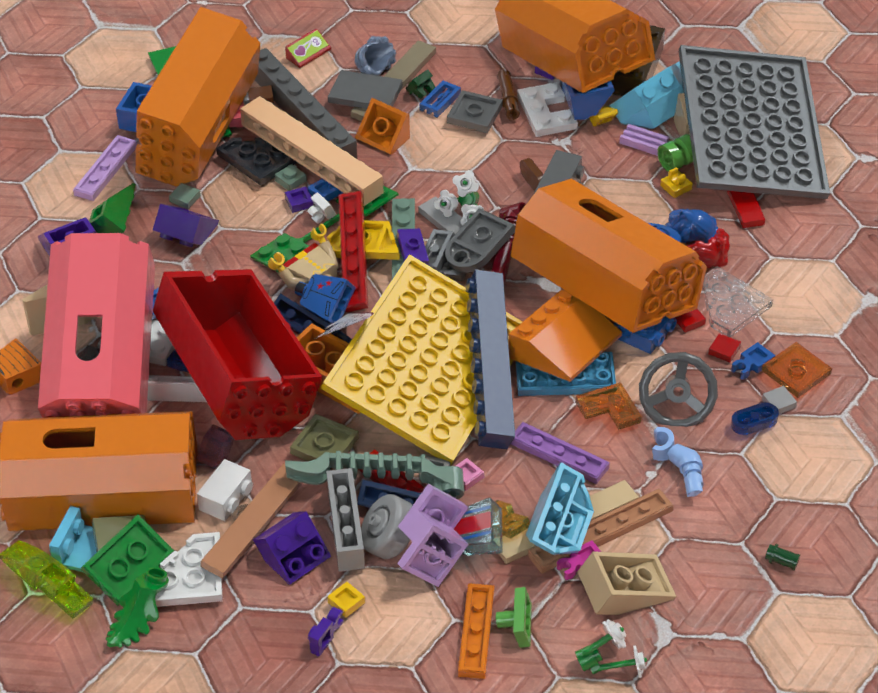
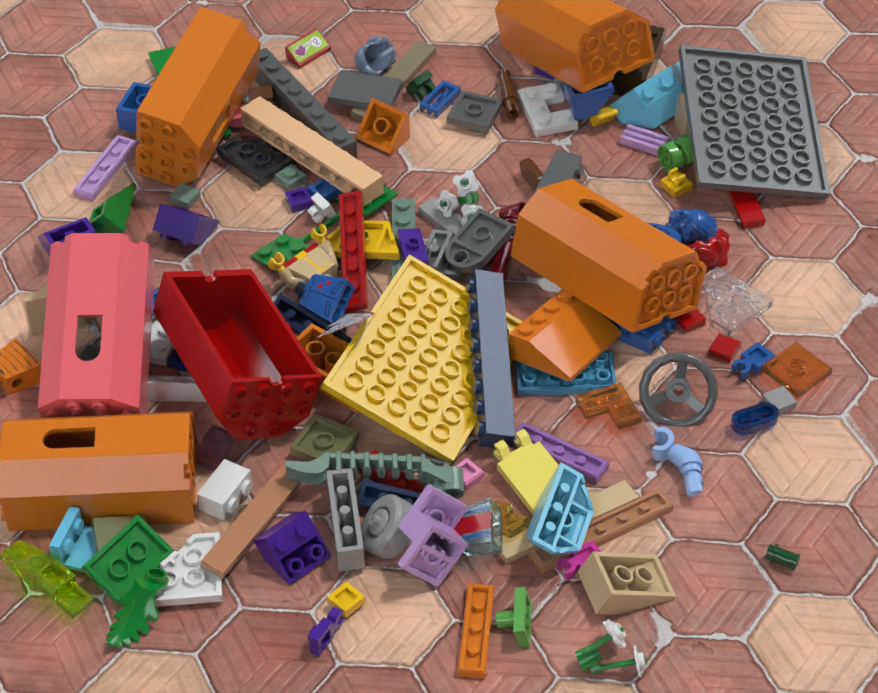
(525, 468): none -> light yellow tile

